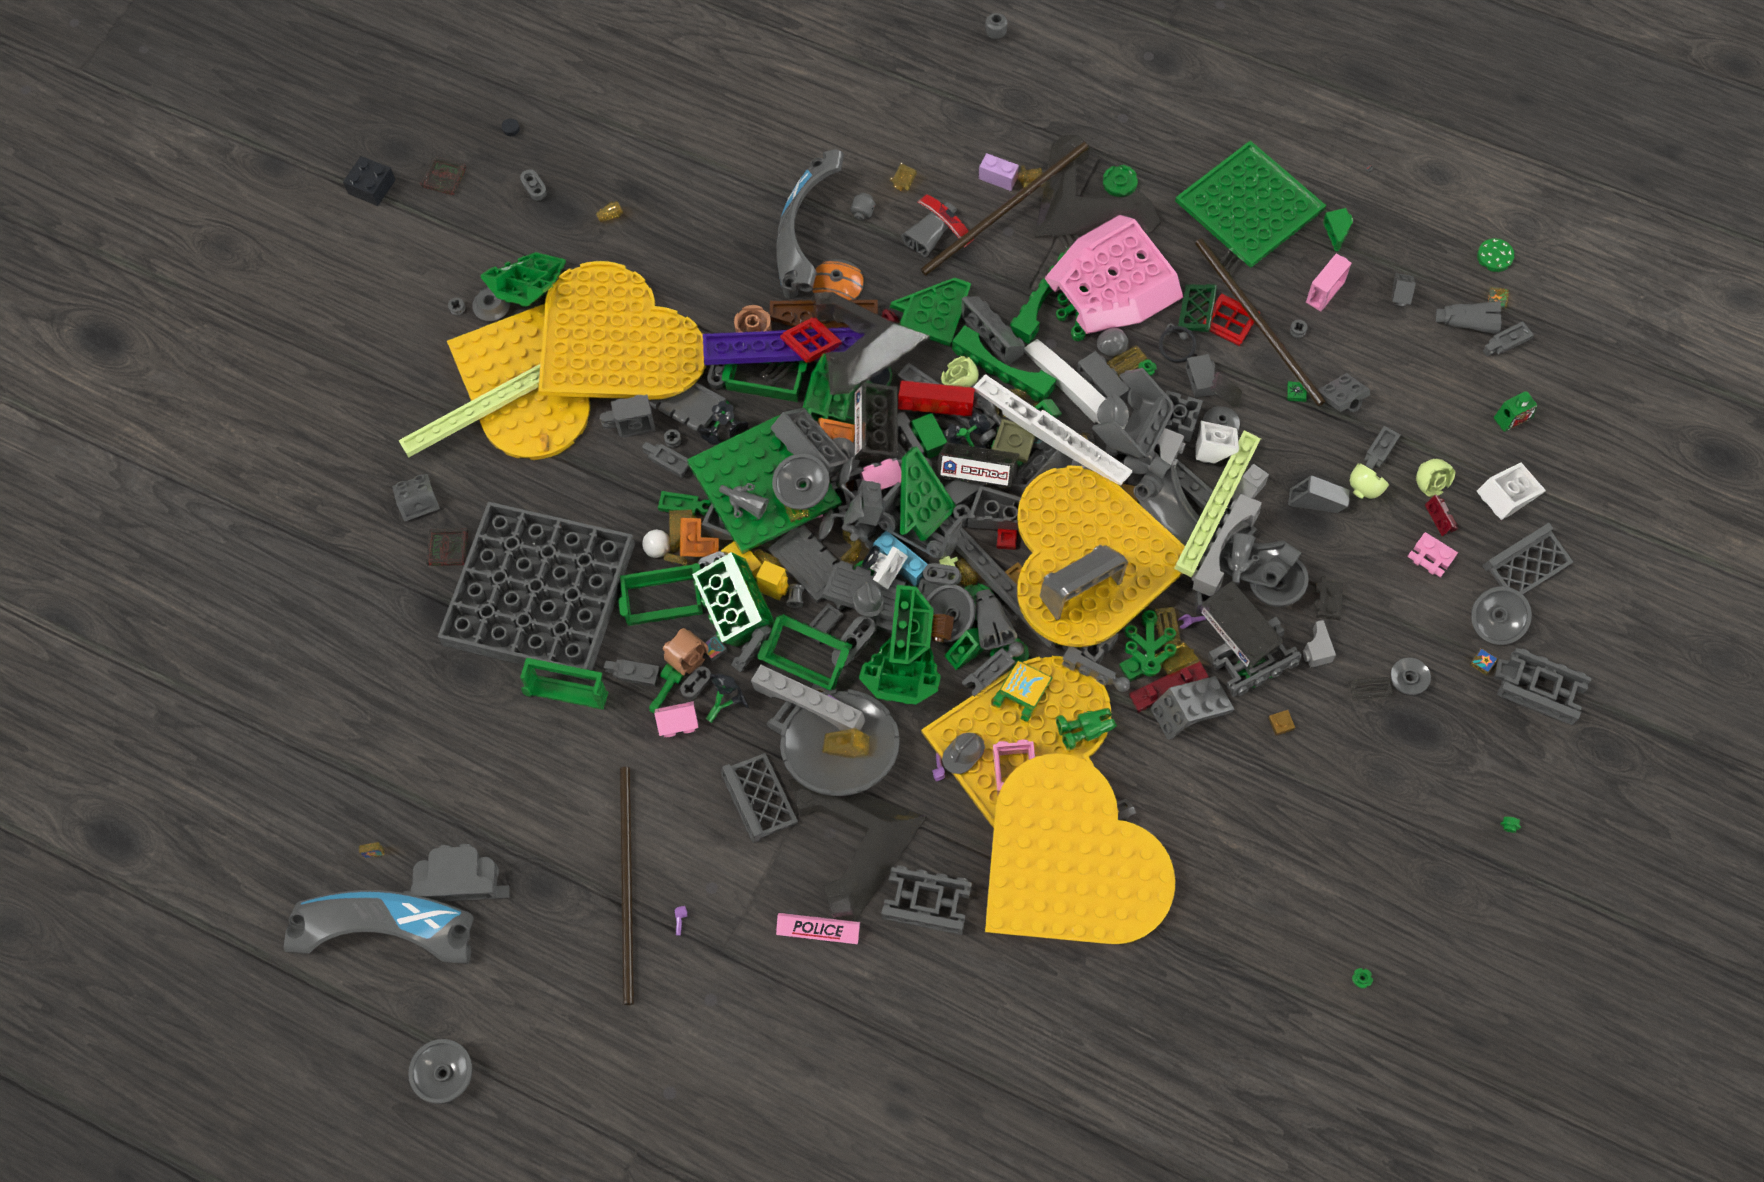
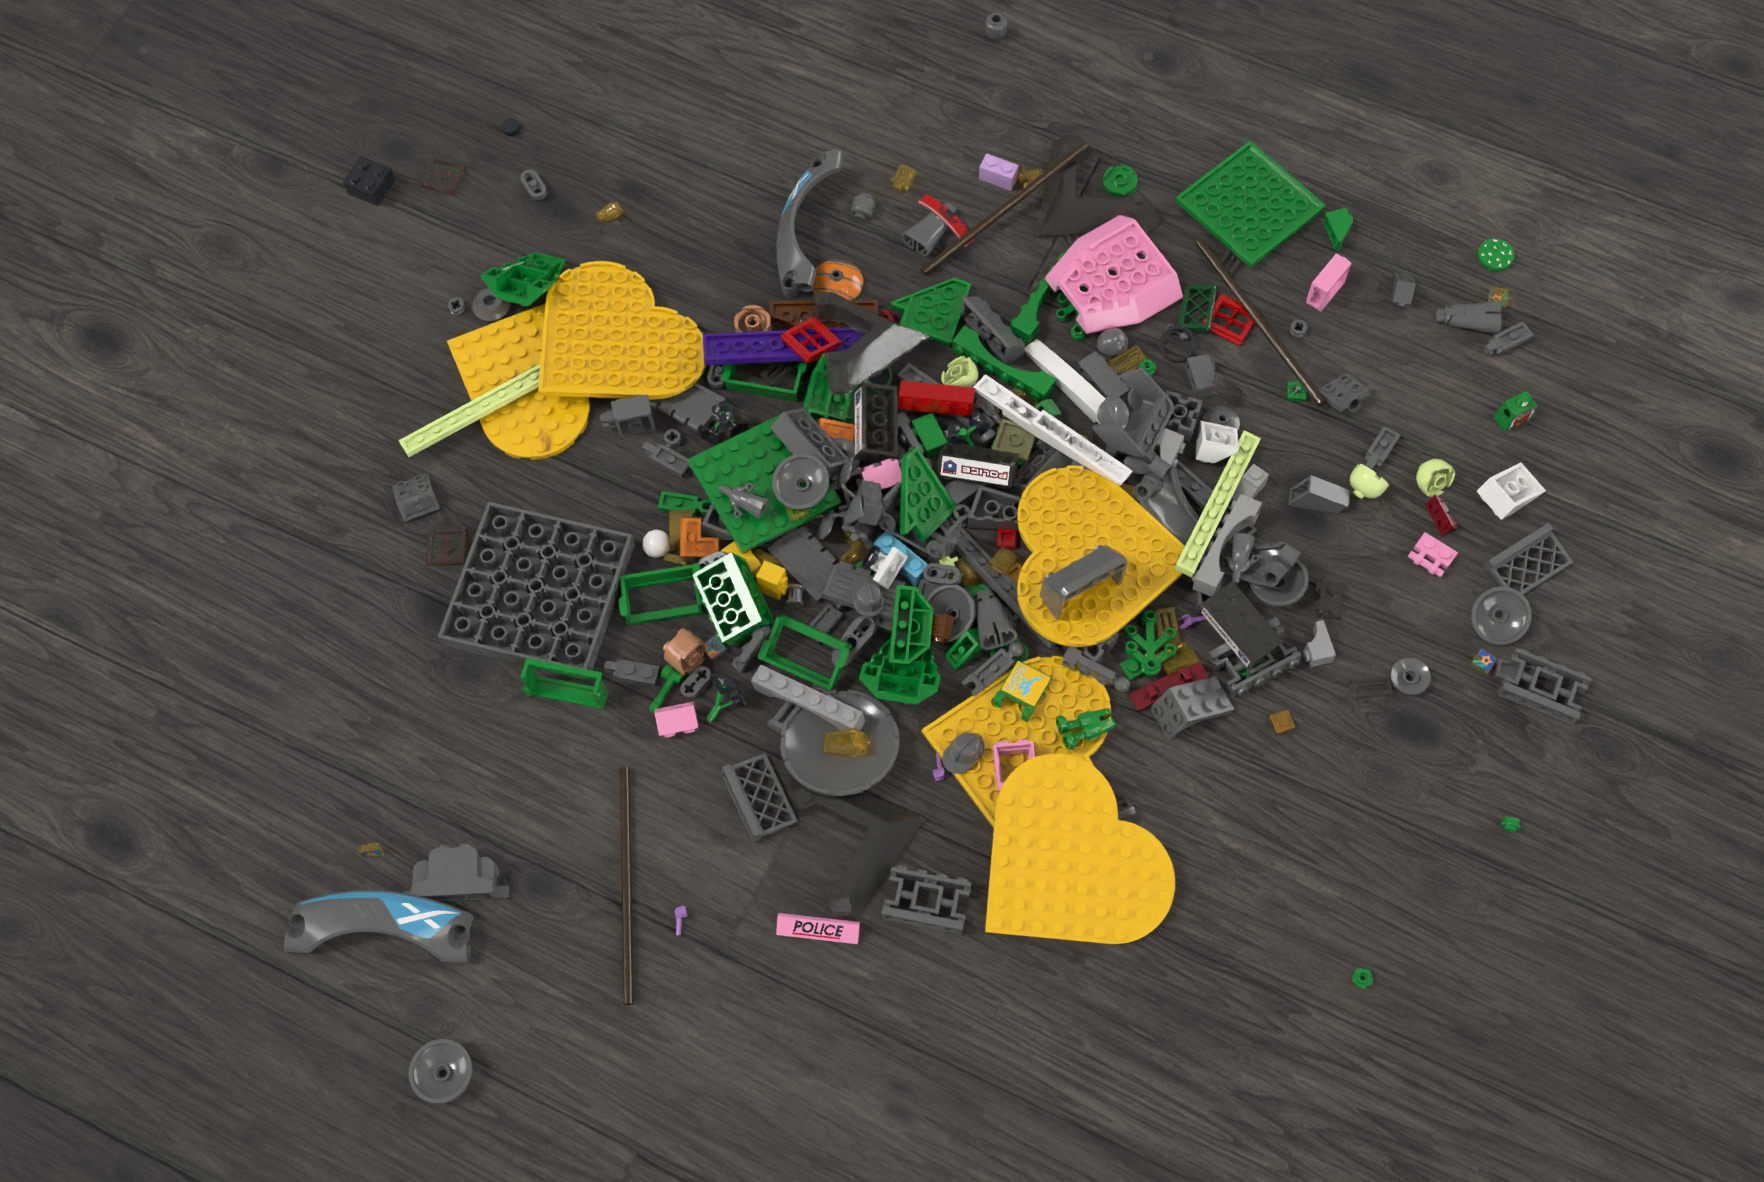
(1003, 560): none -> clear yellow bracket

